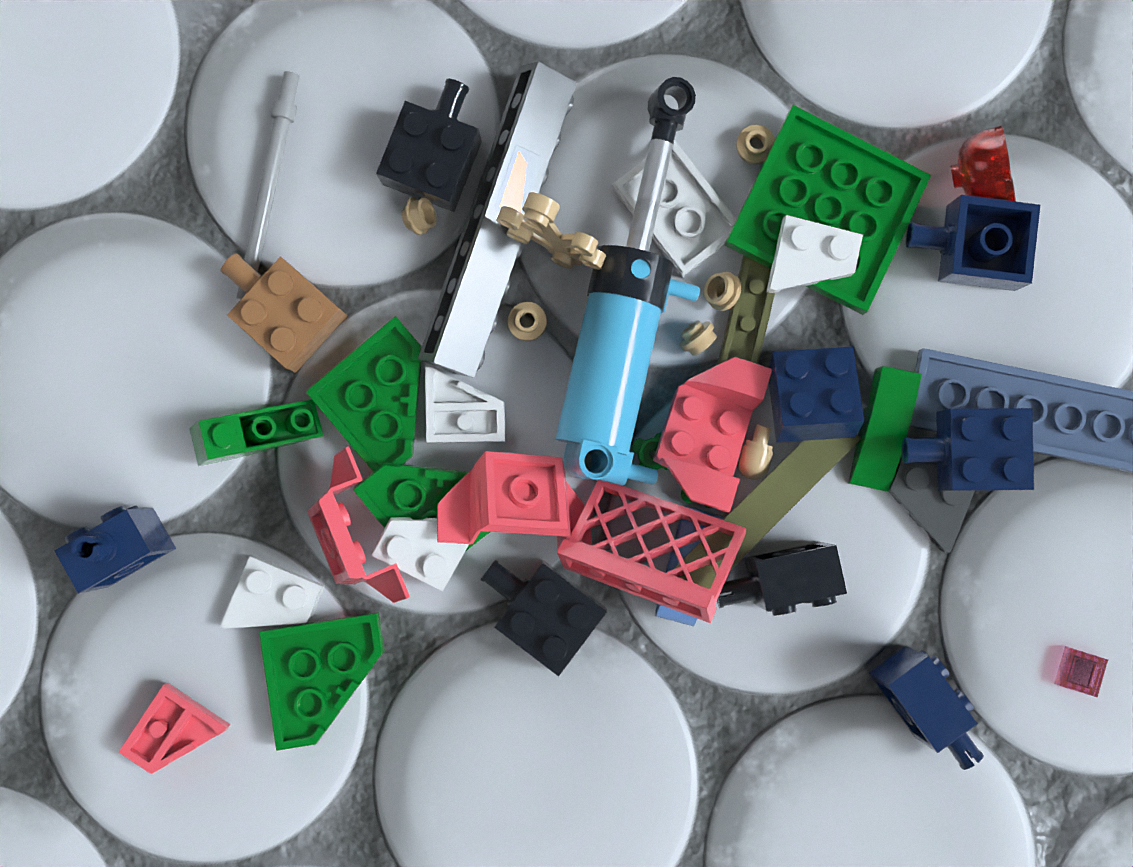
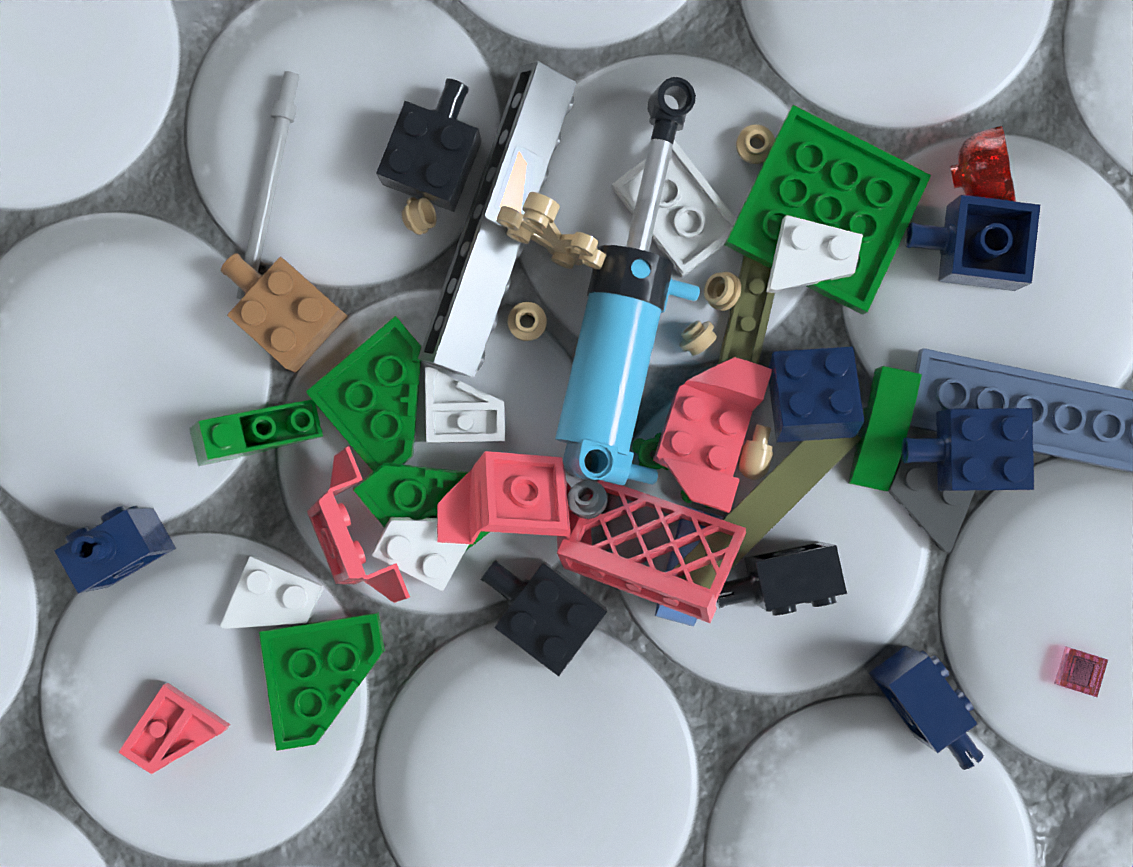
(591, 508): none -> dark grey plate

